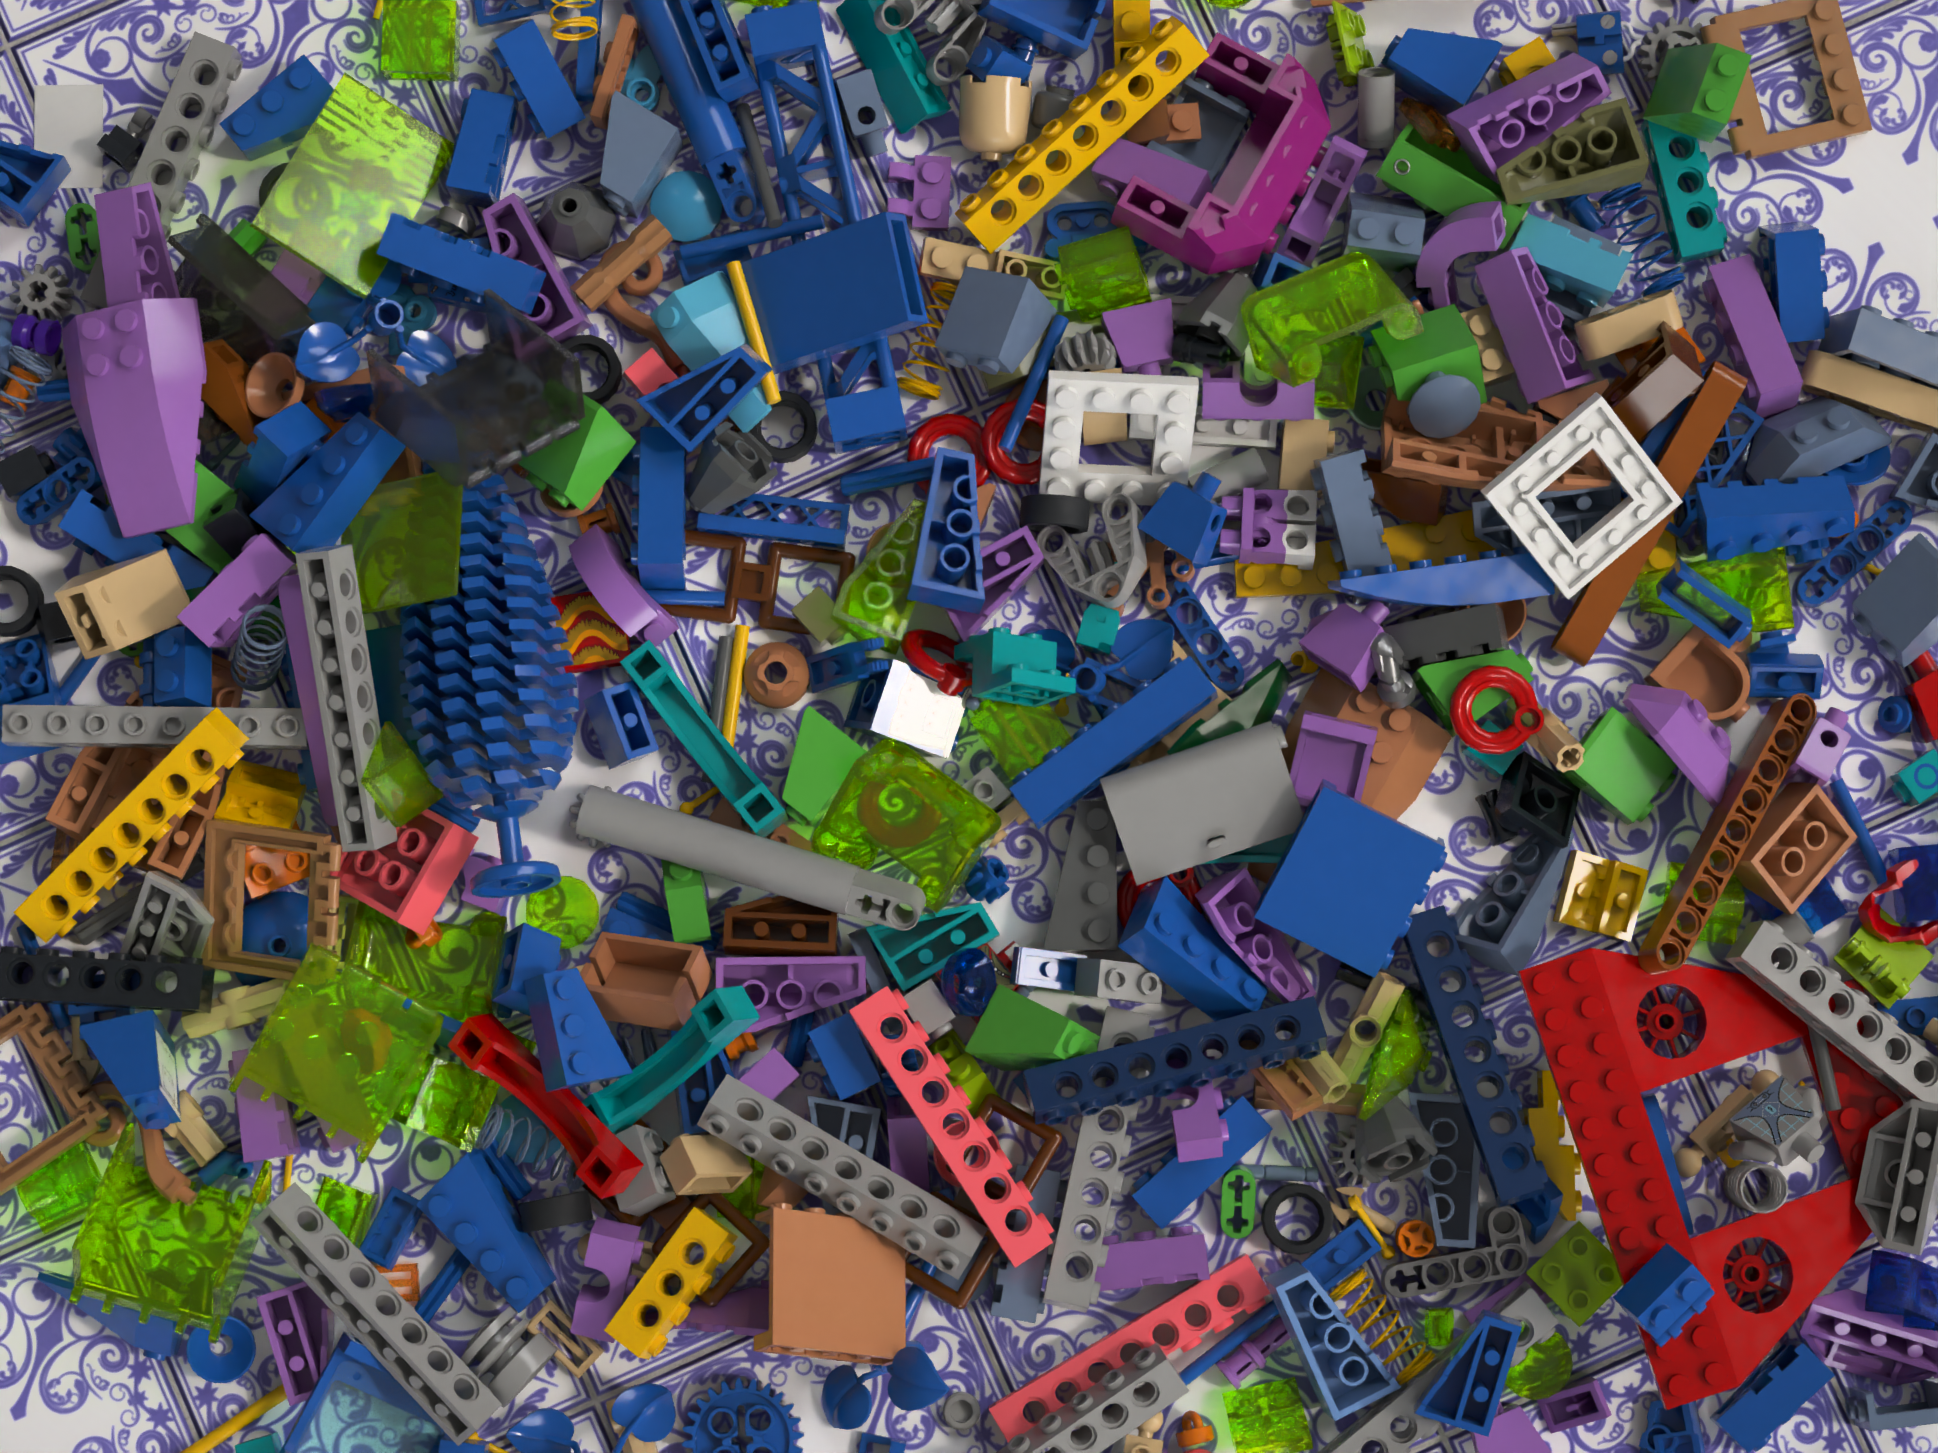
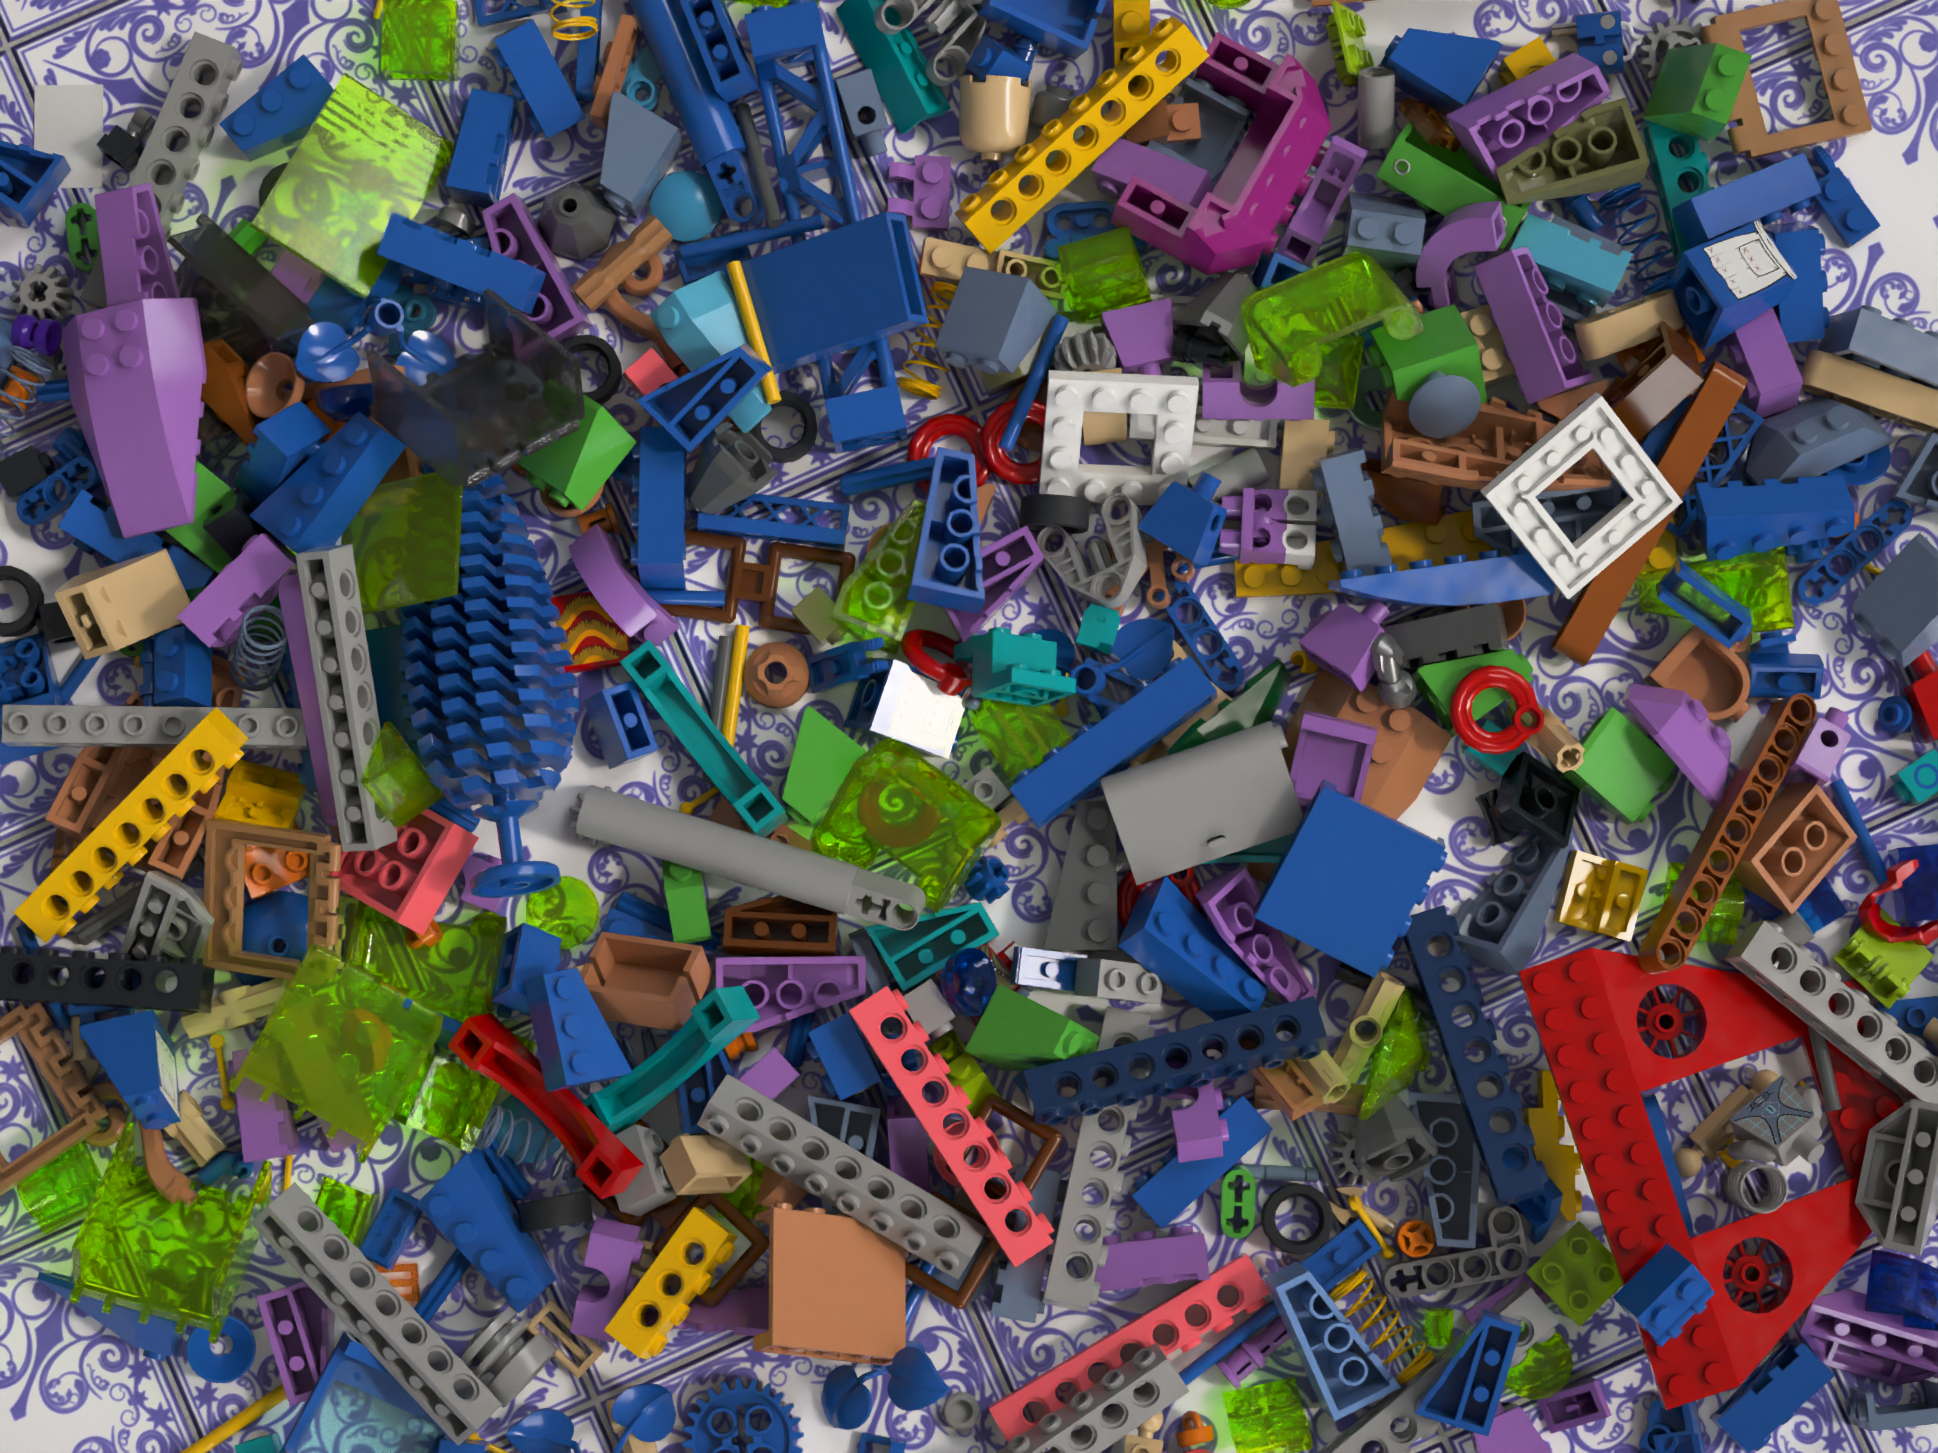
(218, 1041): none -> yellow hinge
(1730, 282): none -> blue slope
(1748, 200): none -> blue brick
(1841, 202): none -> blue hinge

